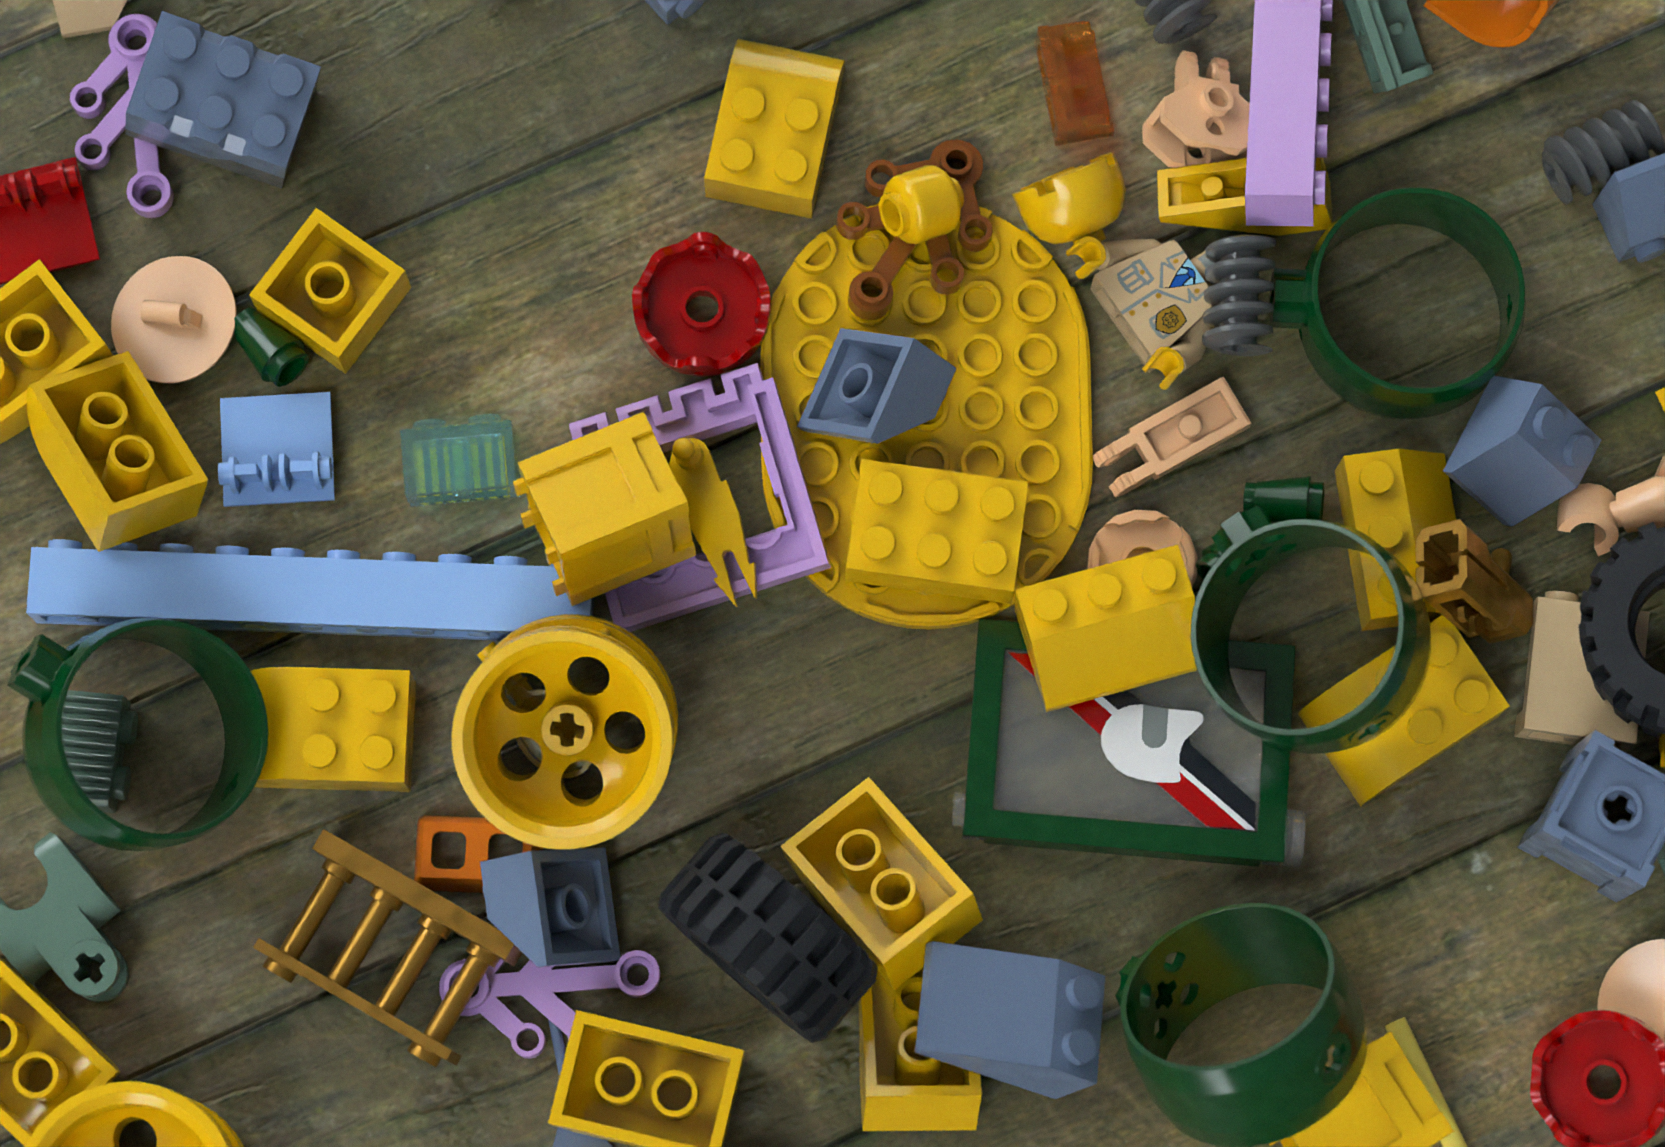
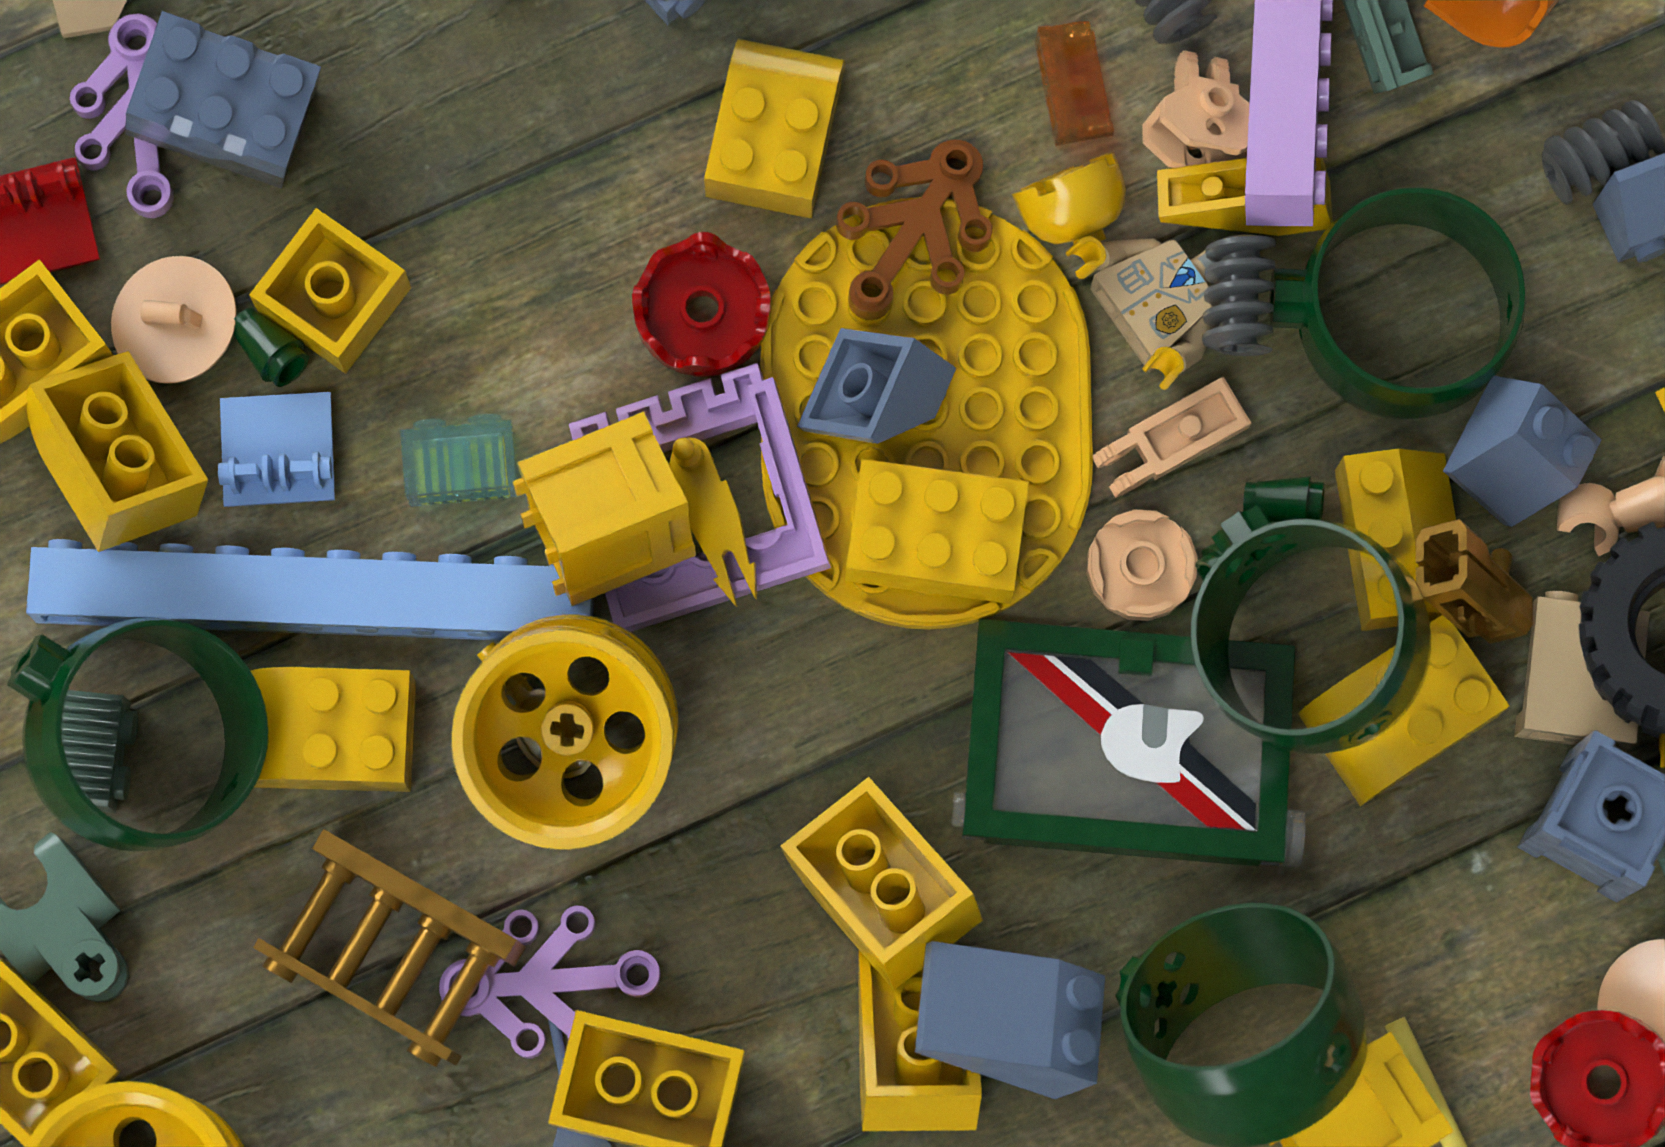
(468, 877): orange piece -> none
(553, 905): sand blue slope -> none
(768, 937): black tyre -> none
(921, 204): yellow head -> none
(1108, 627): yellow slope -> none

